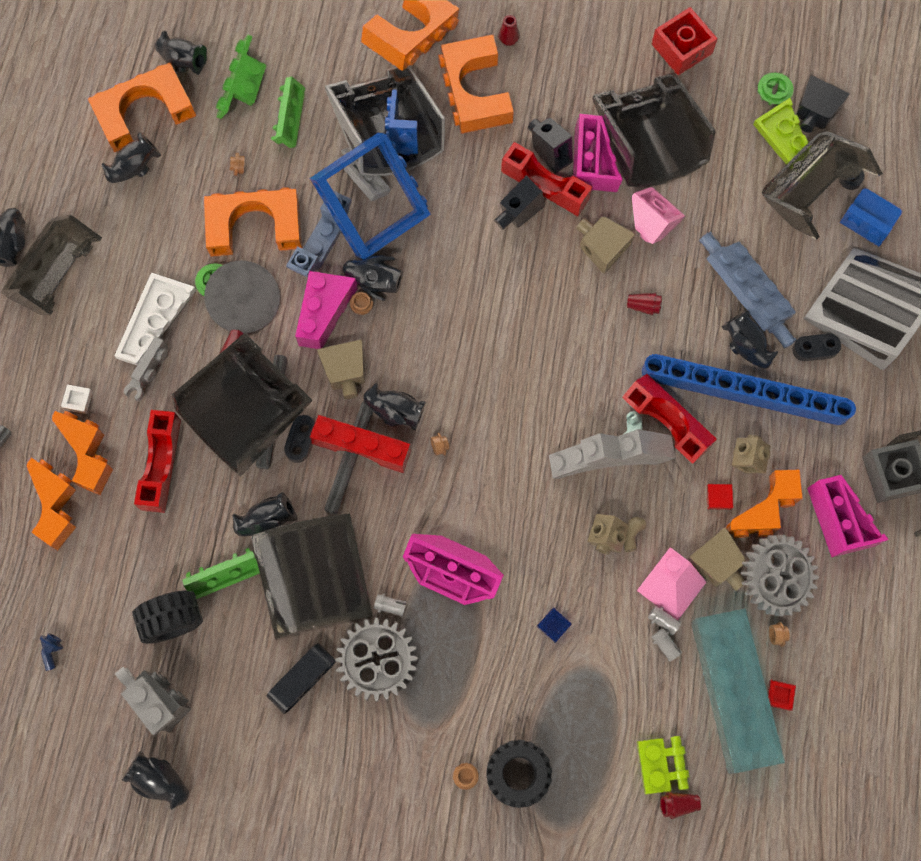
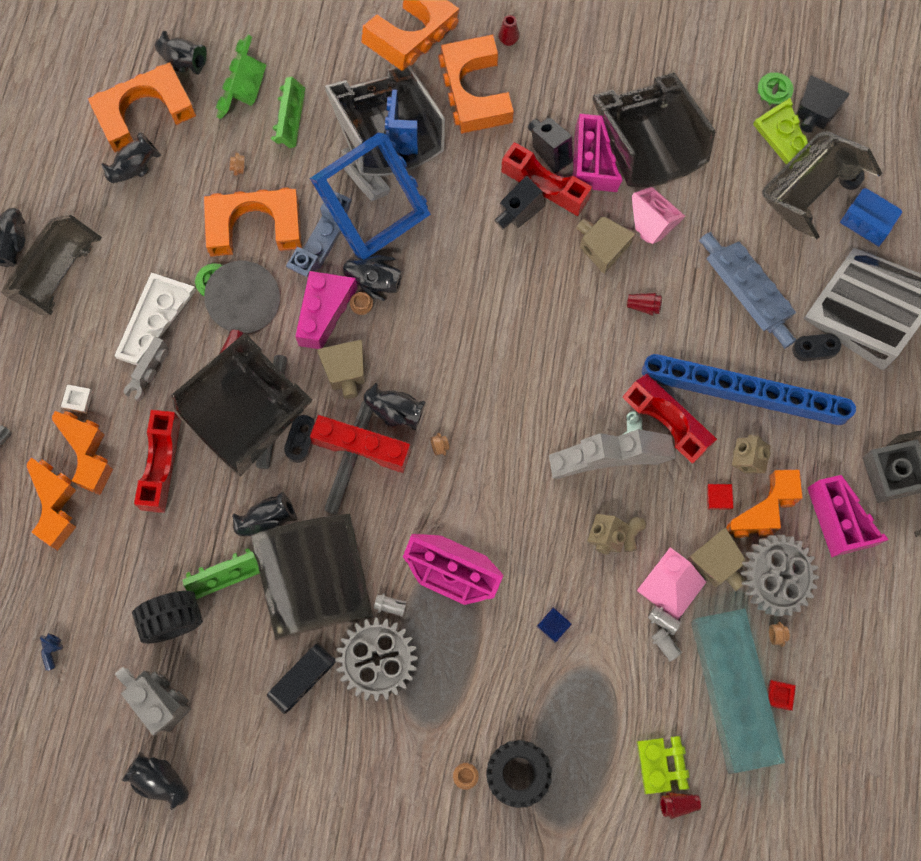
(684, 41): red brick -> none
(749, 340): black animal -> none

